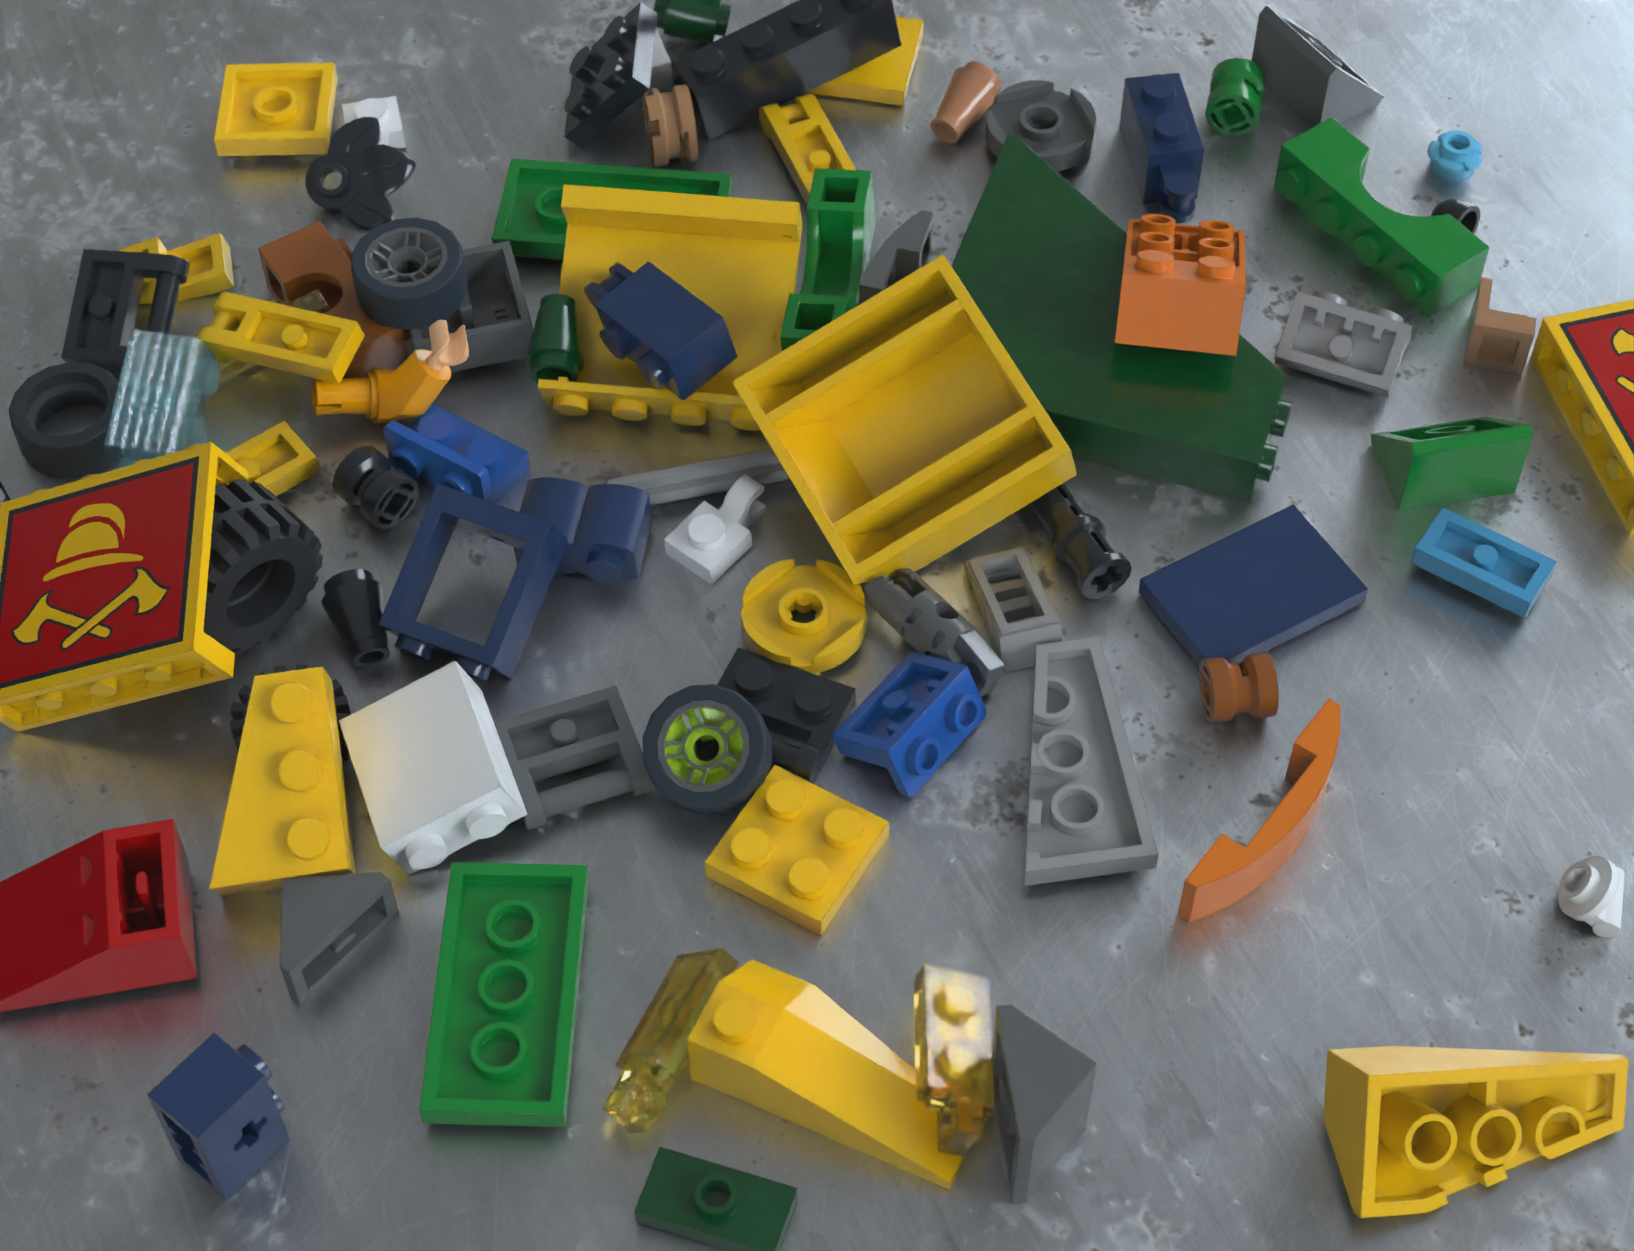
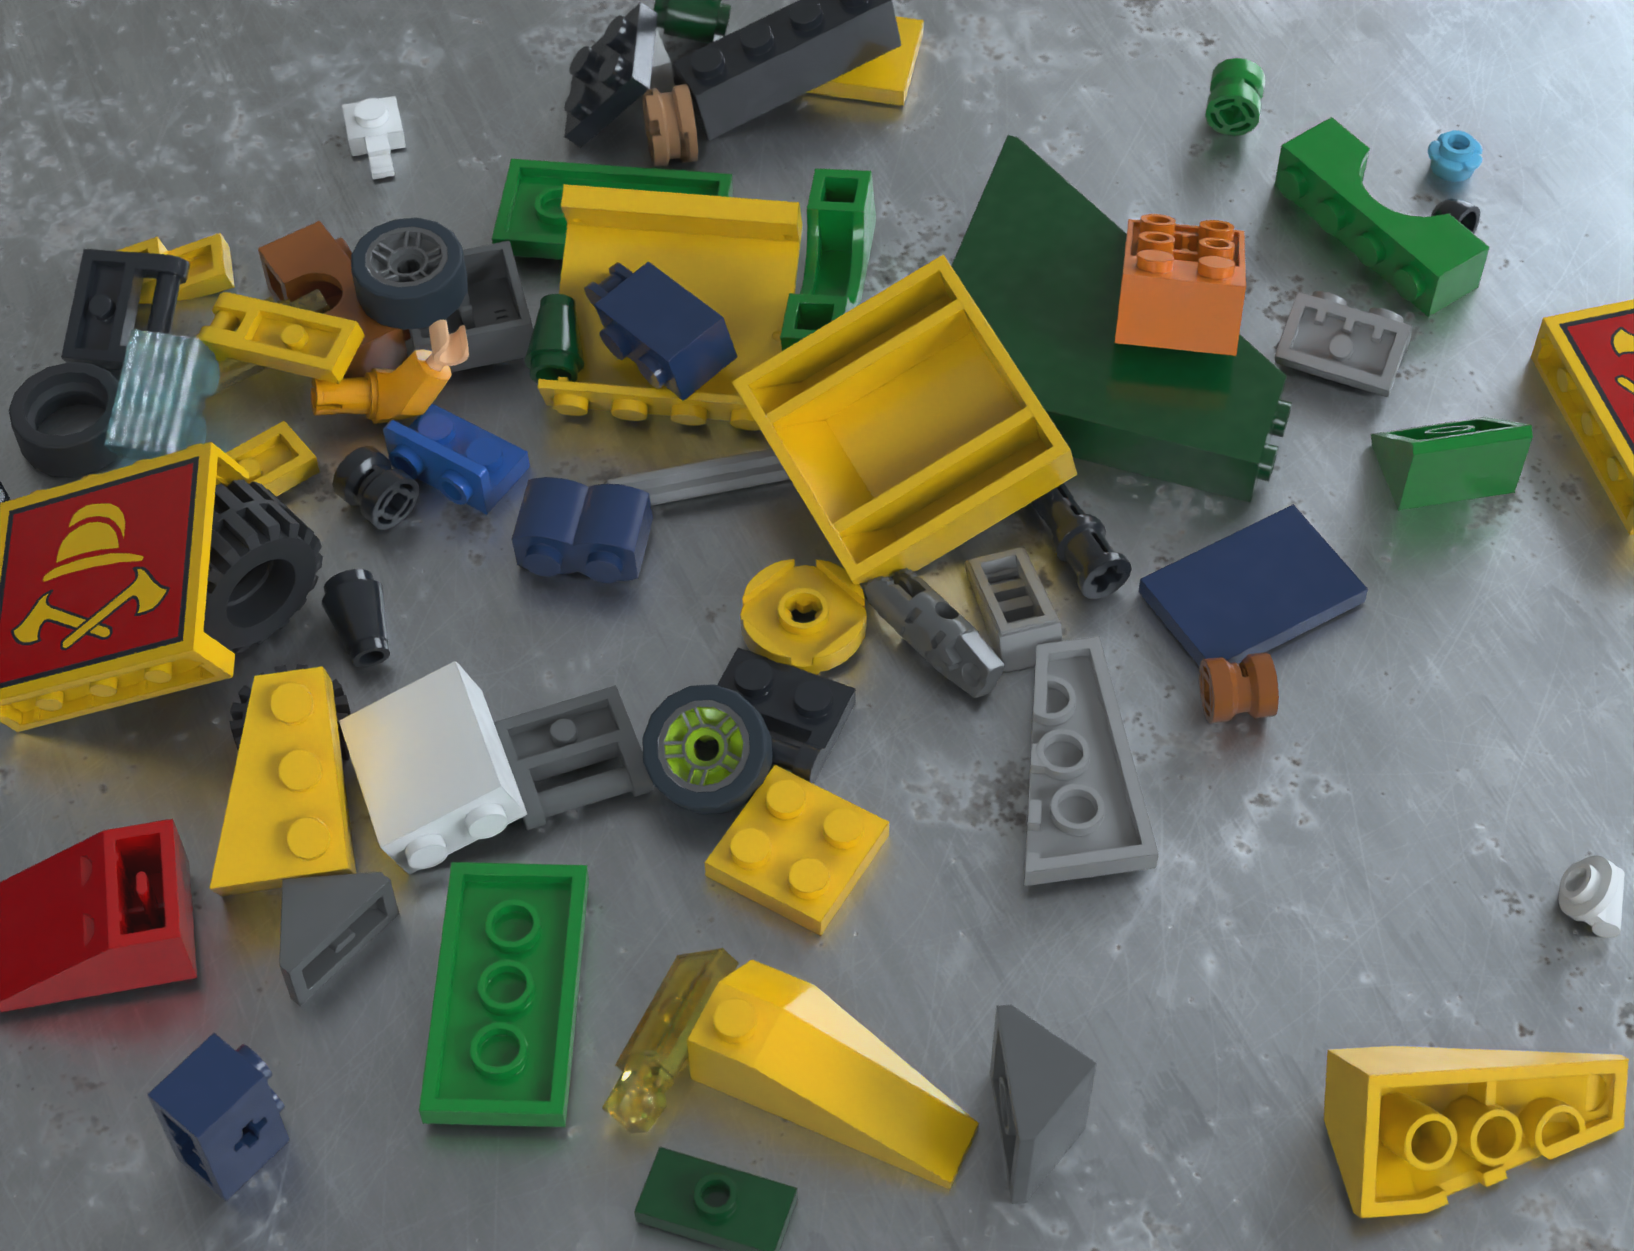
(276, 109): yellow plate -> none
(367, 173): black plate -> none
(542, 552): dark blue window -> none
(716, 538): white plate -> none
(804, 140): yellow plate -> none
(899, 255): dark grey slope -> none
(913, 720): blue bracket -> none
(954, 1054): clear yellow hinge -> none
(965, 101): nougat cone -> none
(1068, 119): dark grey plate -> none
(1162, 143): dark blue brick -> none
(1235, 871): orange slope -> none
(1308, 73): dark grey slope -> none
(1483, 562): dark azure plate -> none
(1497, 337): medium nougat panel -> none

